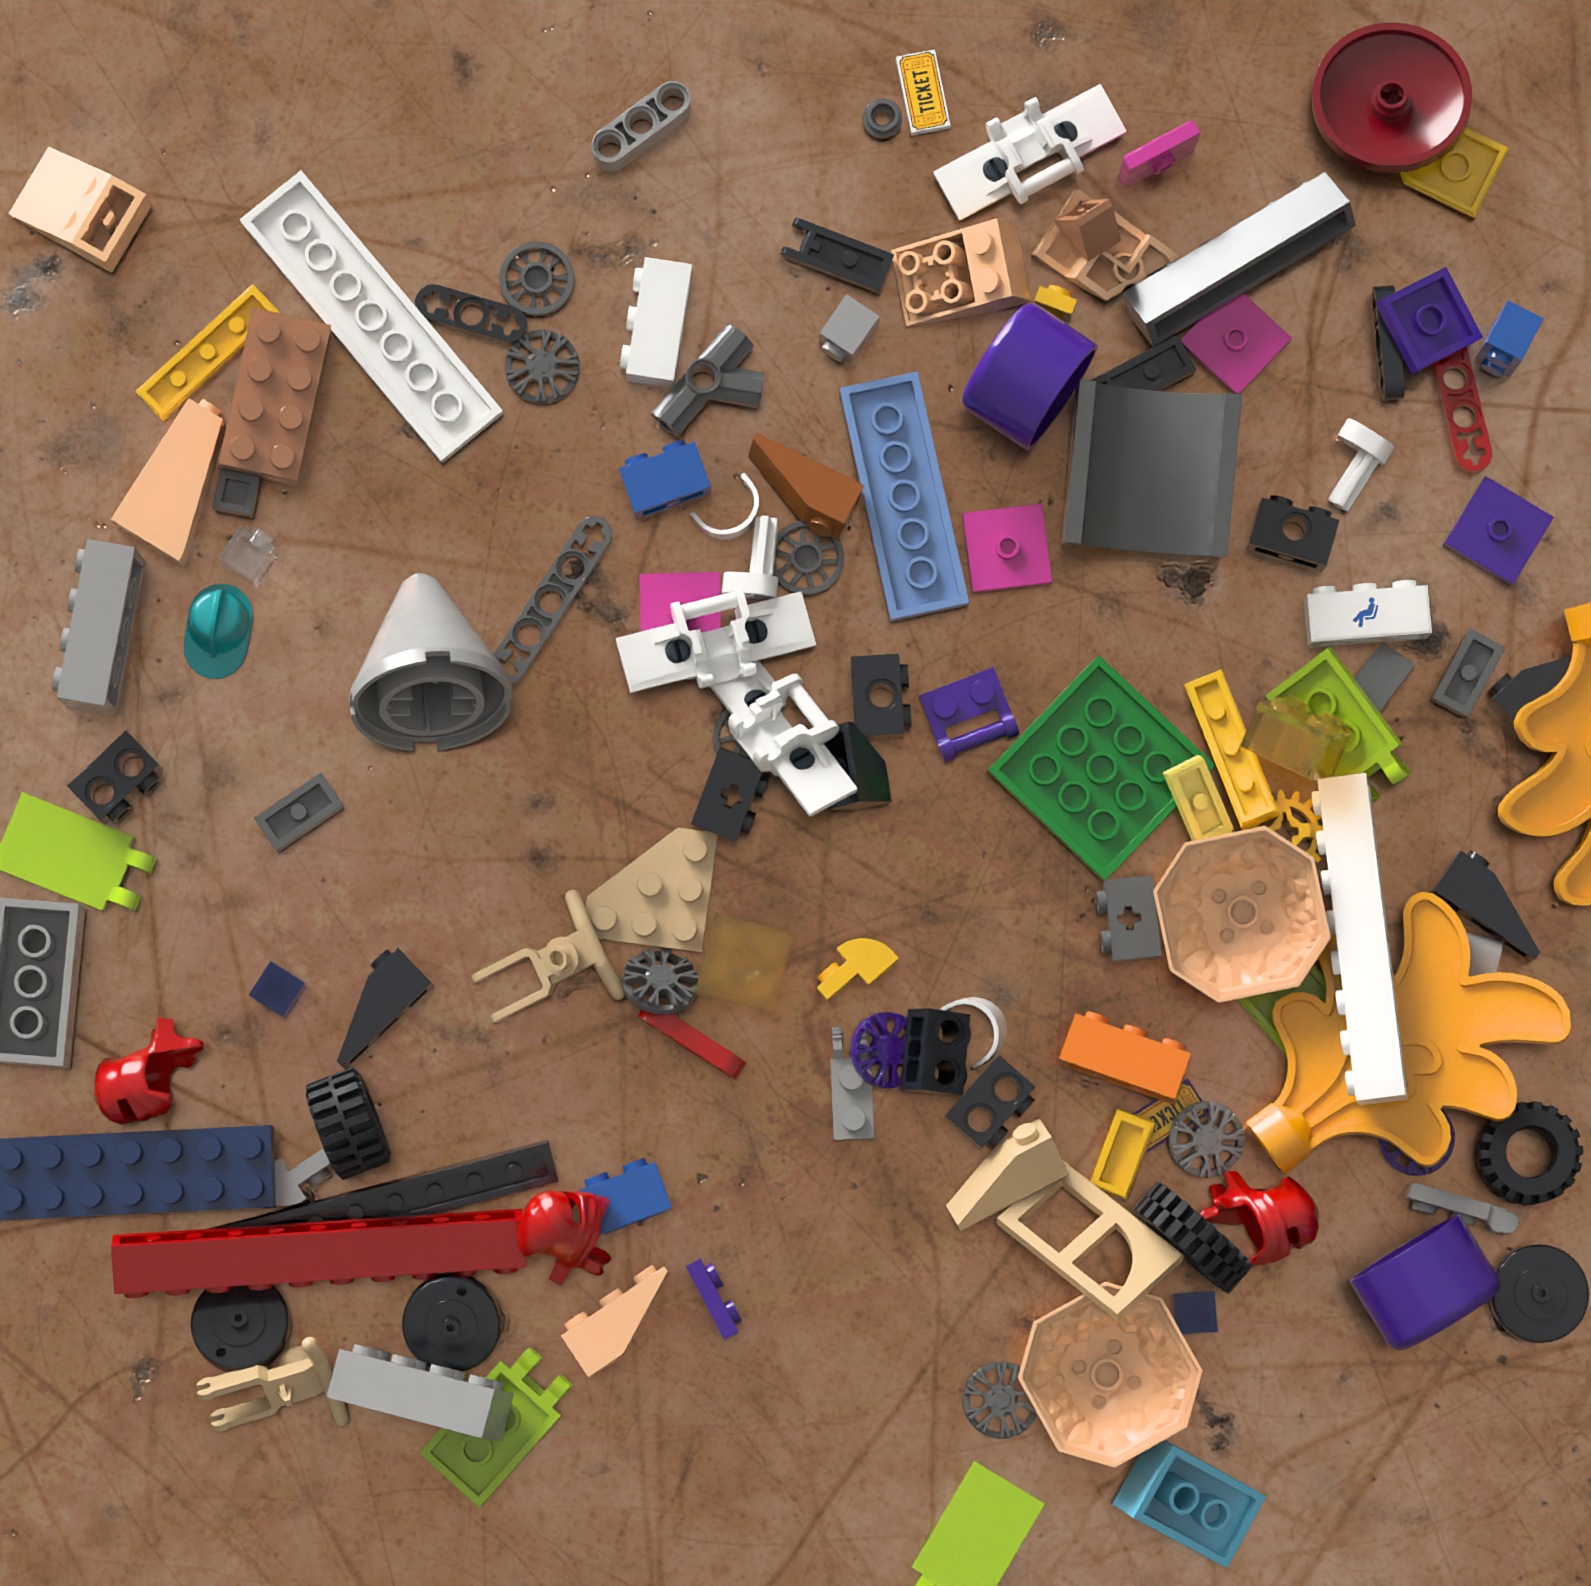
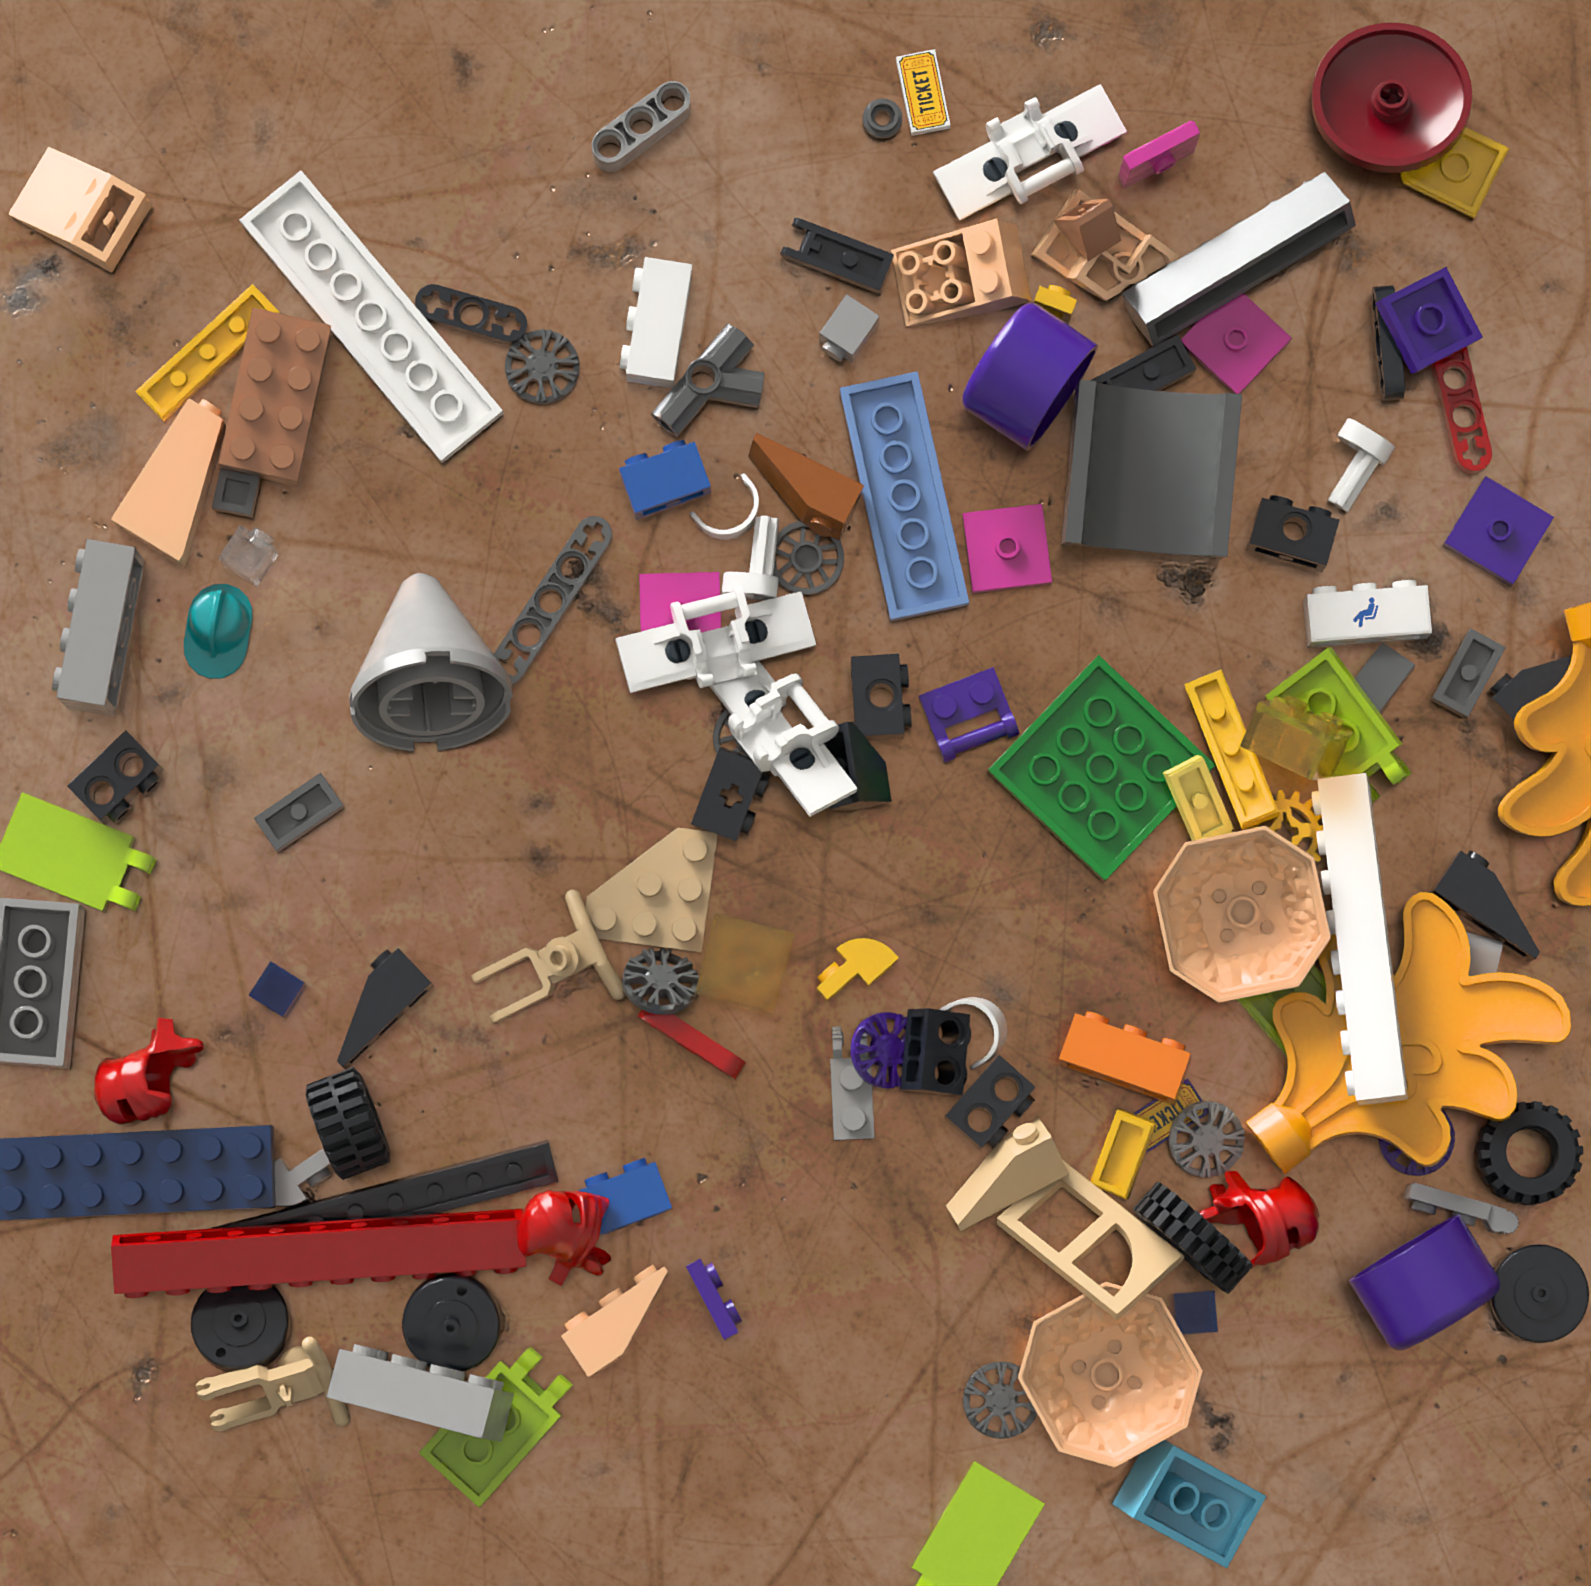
(536, 278): dark grey wheel -> none
(1137, 897): dark grey brick -> none
(1508, 339): blue brick -> none

